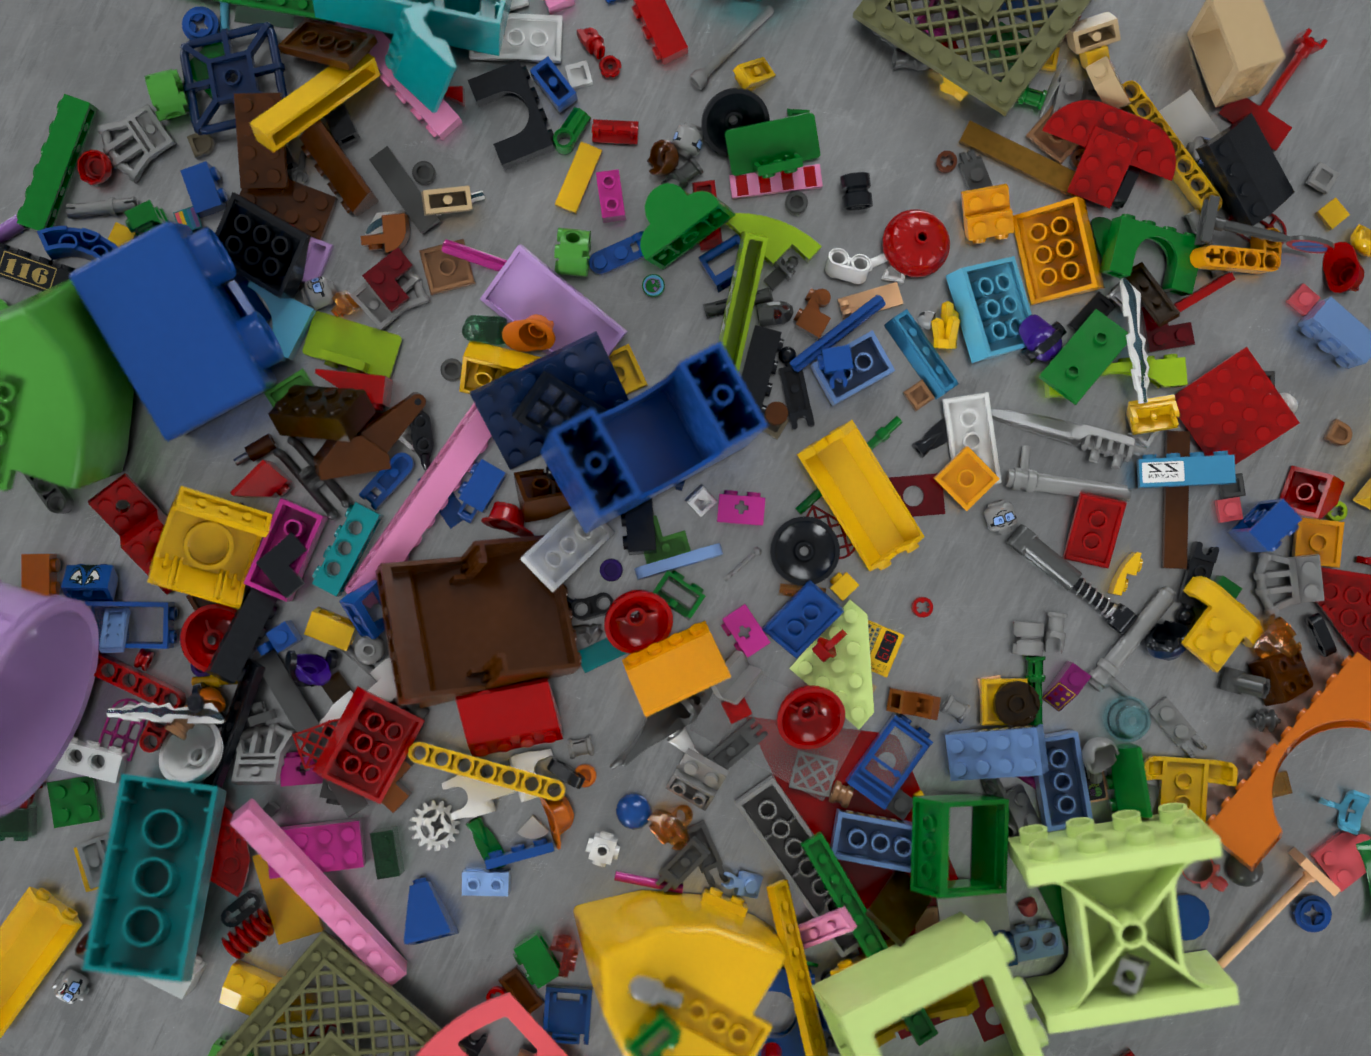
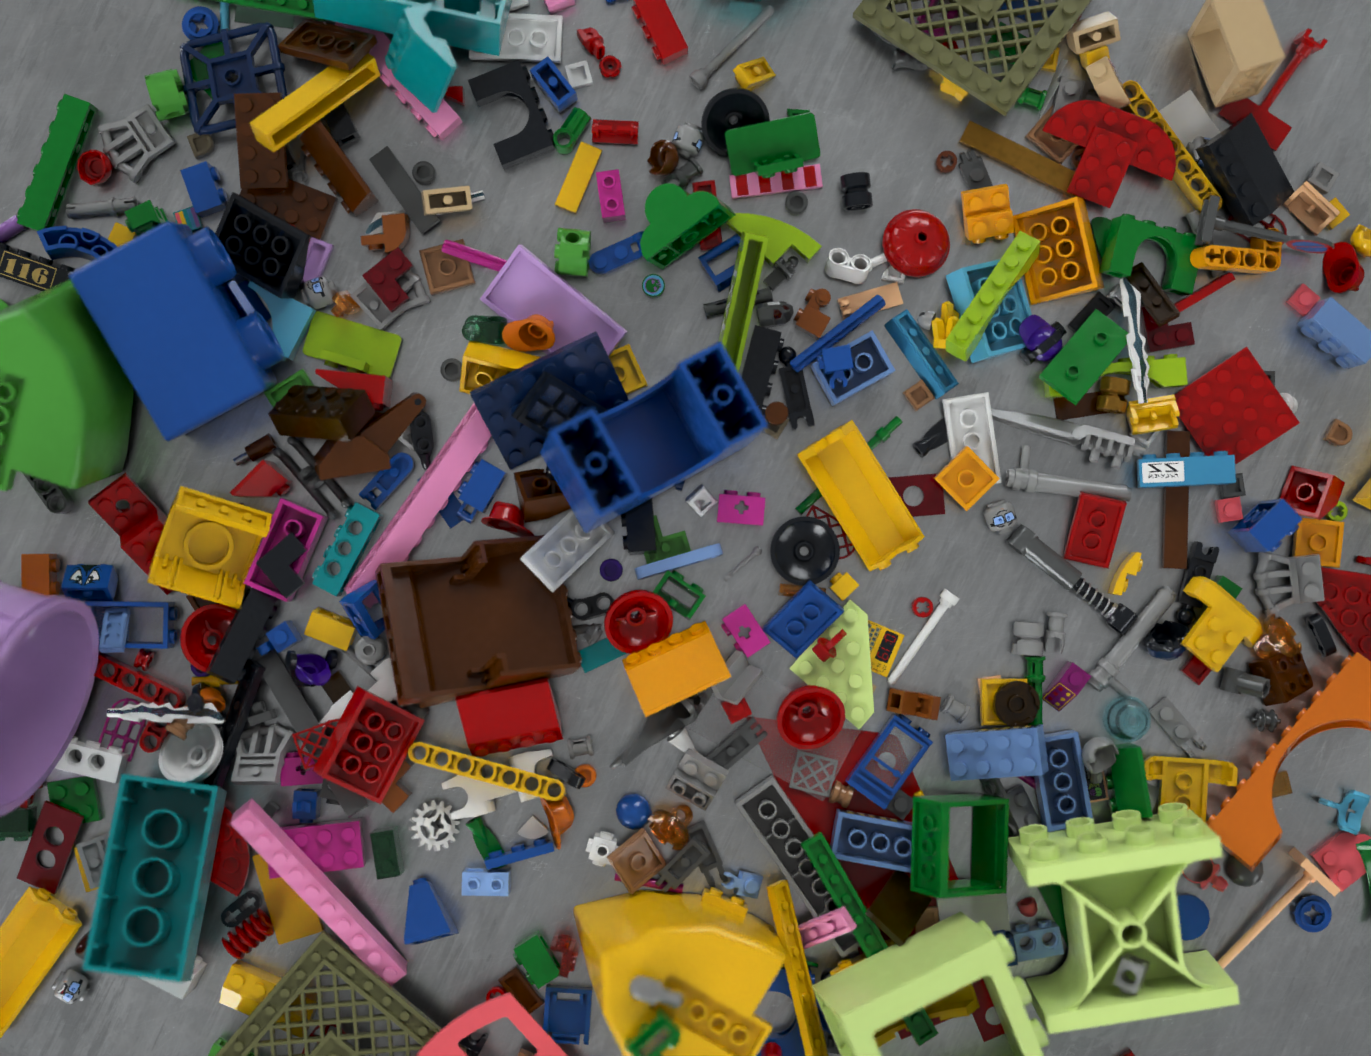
(70, 824): none -> dark red piece
(306, 804): none -> blue brick
(636, 860): none -> medium nougat tile
(946, 601): none -> white piece
(975, 319): none -> lime arch
(1086, 407): none -> reddish brown sticker
(1113, 395): none -> pearl gold wheel
(1126, 186): black beam -> none
(1195, 670): none -> red tile
(1311, 208): none -> light nougat hinge

